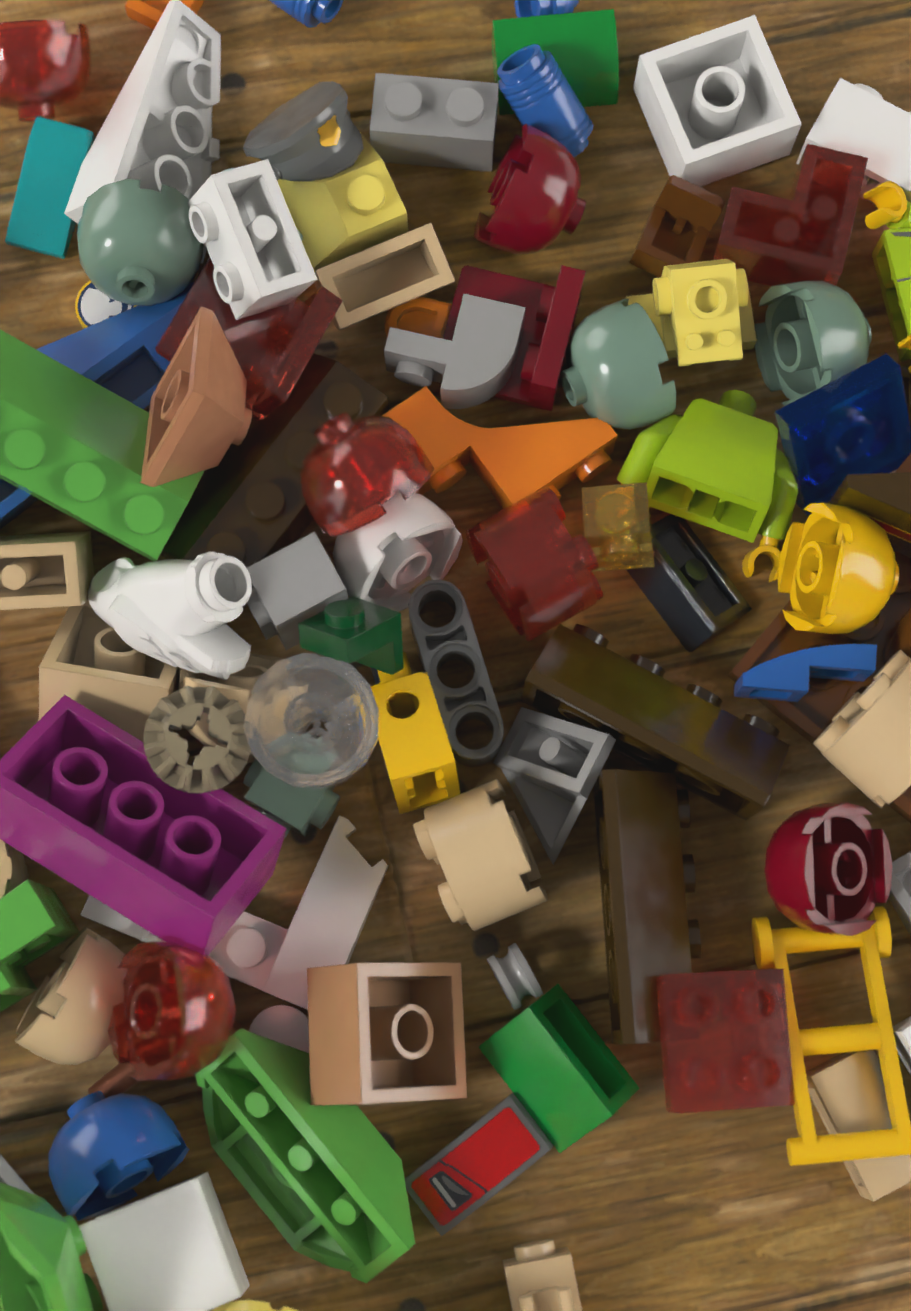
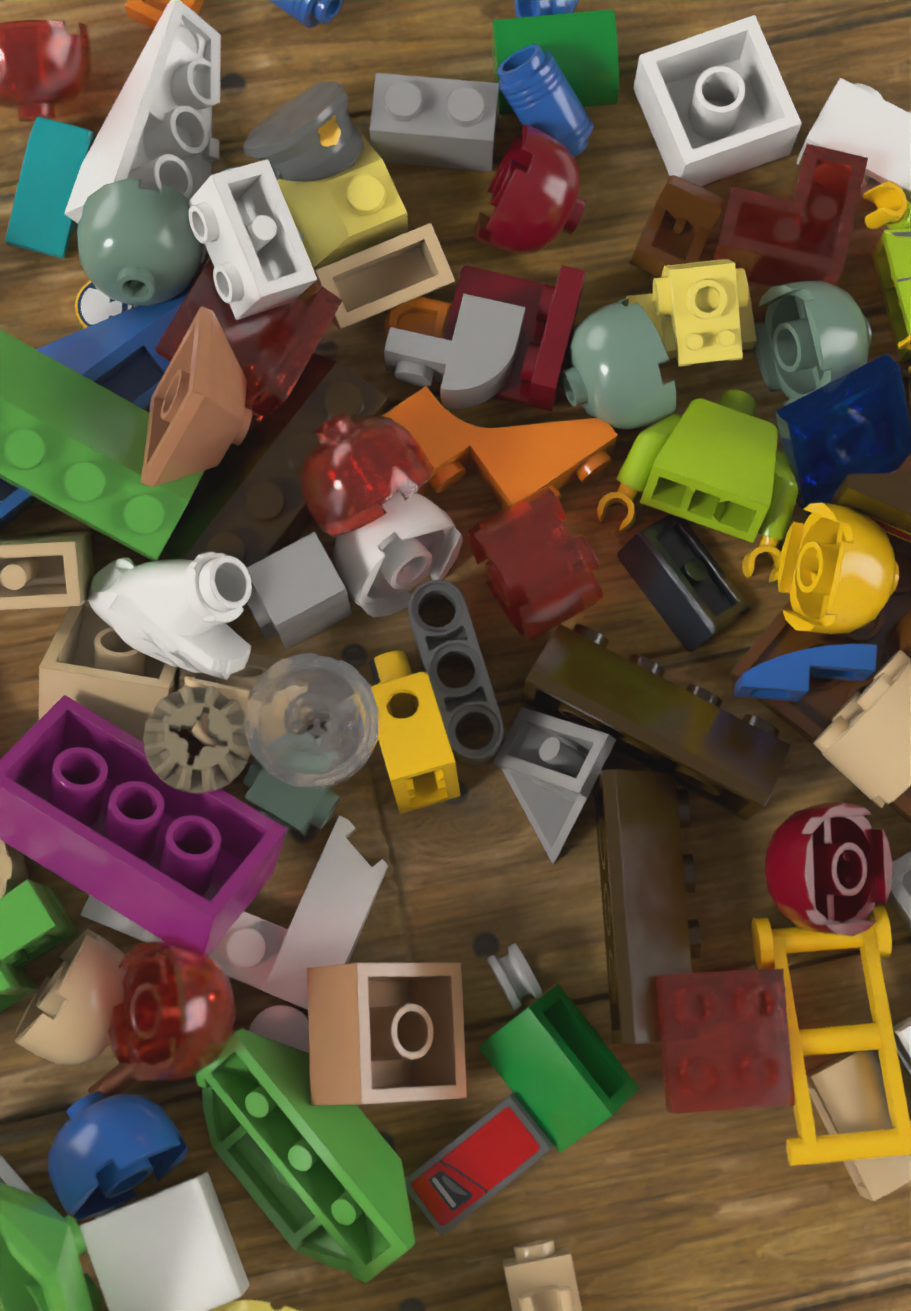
(356, 633): dark green bracket -> none
(481, 857): tan brick -> none
(619, 525): clear yellow brick -> none

